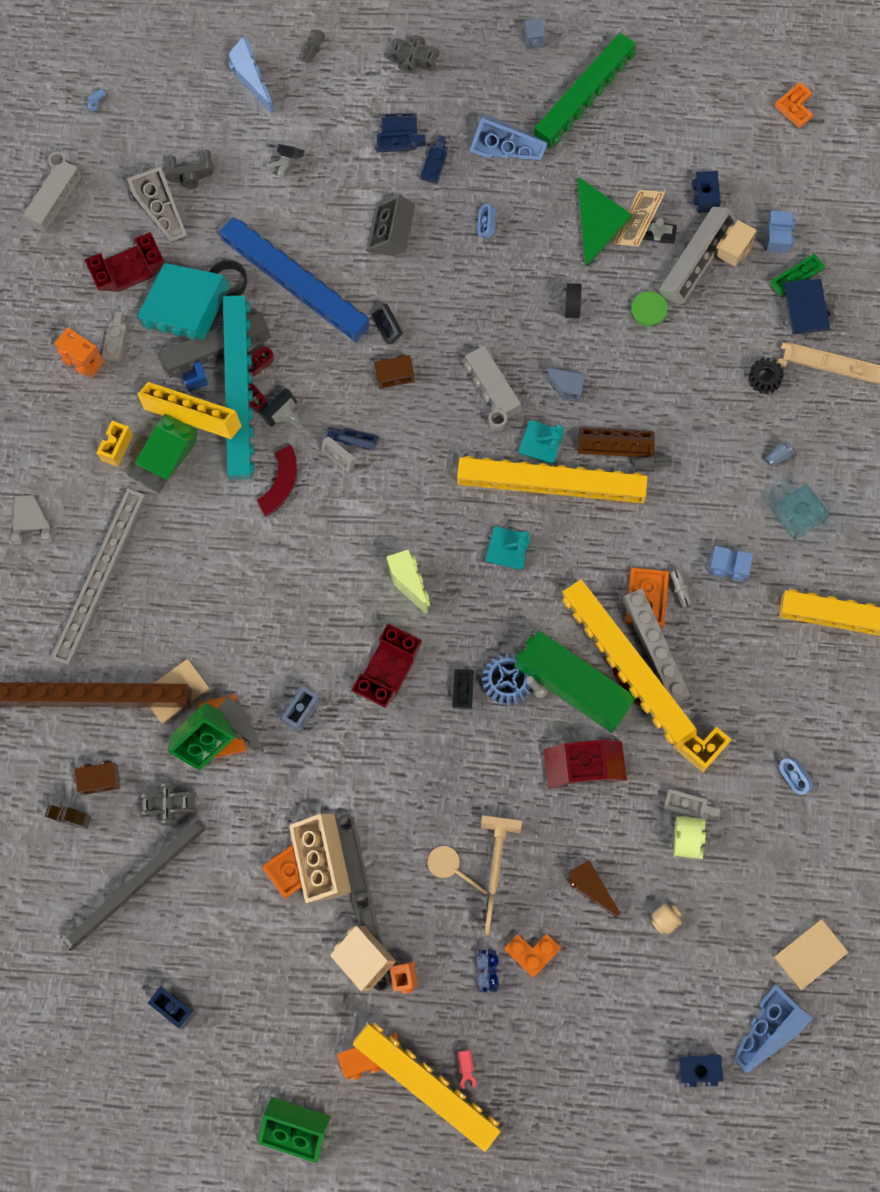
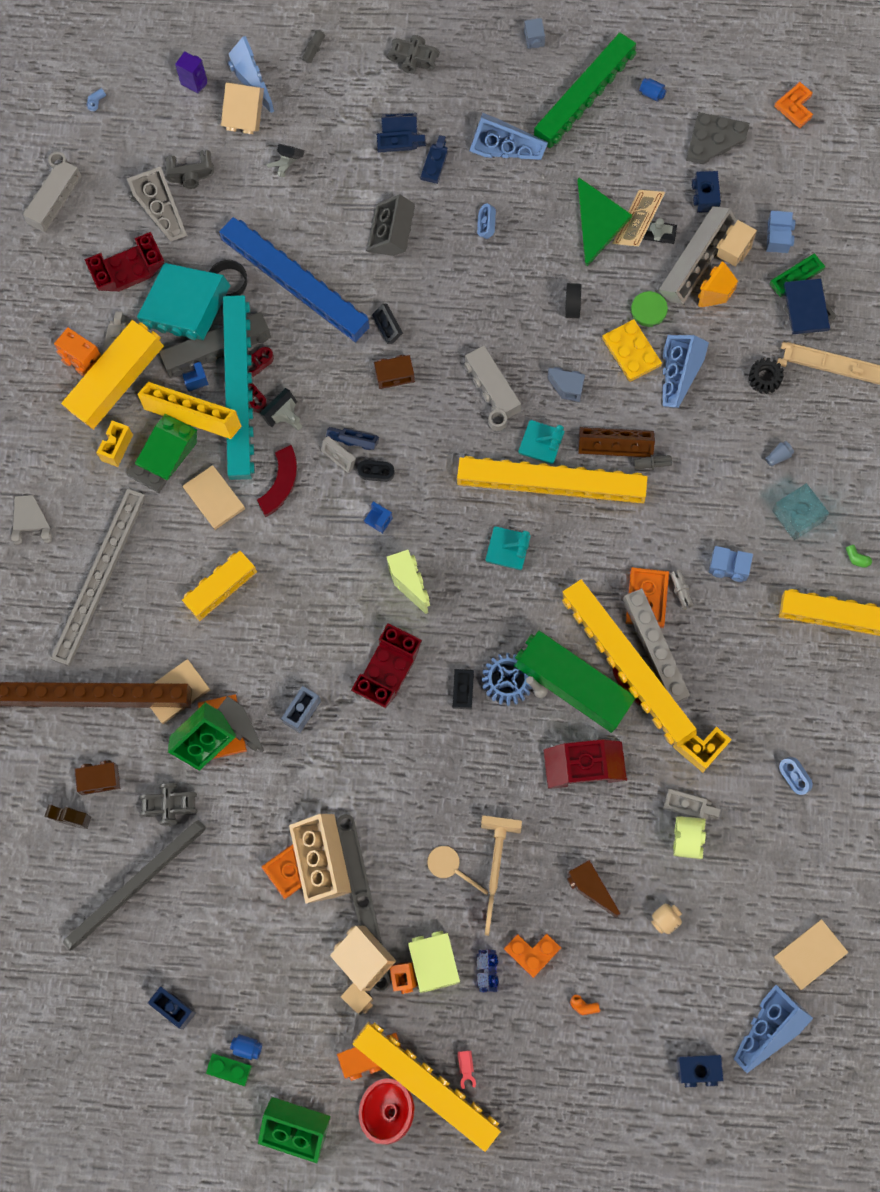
(113, 374): none -> yellow brick
(191, 72): none -> dark purple brick
(213, 497): none -> tan tile
(219, 585): none -> yellow brick
(229, 1069): none -> green plate
(242, 107): none -> tan brick
(246, 1047): none -> blue brick
(357, 999): none -> tan brick
(376, 469): none -> black plate
(377, 1111): none -> red dish
(378, 517): none -> blue panel
(433, 962): none -> yellowish green panel
(582, 1007): none -> orange arm
(631, 350): none -> yellow plate
(652, 89): none -> blue brick
(682, 362): none -> medium blue wedge
(714, 137): none -> dark grey plate
(718, 288): none -> light orange slope
(858, 559): none -> bright green arm

